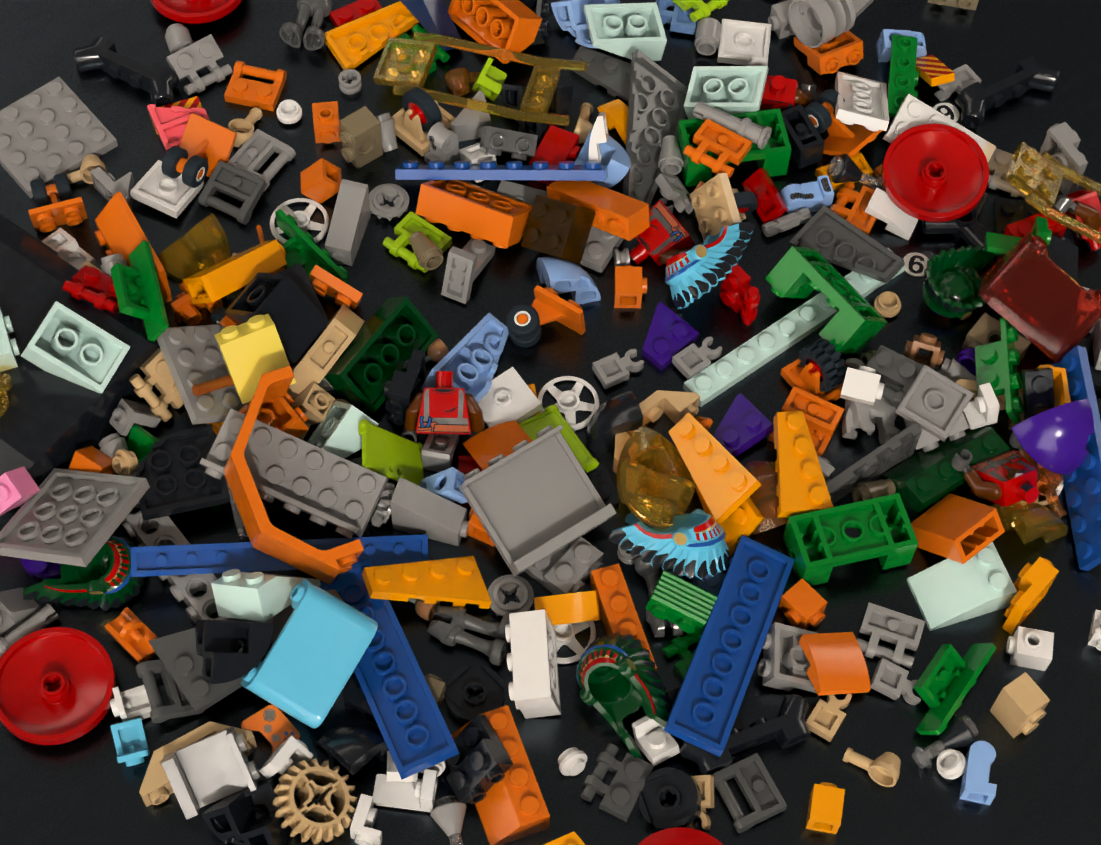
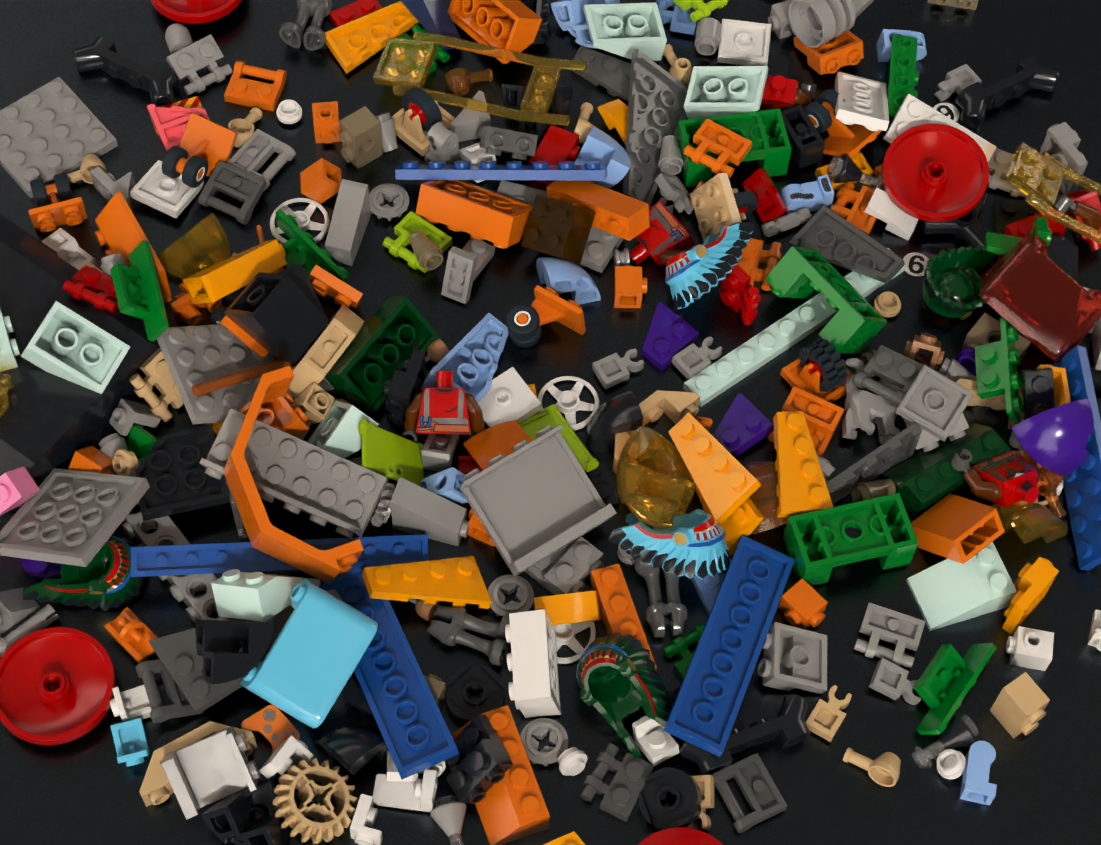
(250, 352): light yellow brick -> none
(345, 76): light grey bush -> none
(489, 80): lime panel -> none
(538, 730): none -> light grey gear
(598, 135): white slope -> none
(680, 68): none -> tan bar
(681, 603): green brick -> none
(742, 127): light grey pin -> none
(753, 255): none -> orange plate
(825, 808): light orange brick -> none
(835, 663): orange slope -> none
(862, 385): white brick -> none
(934, 71): light orange tile -> none
(983, 409): white bracket -> none

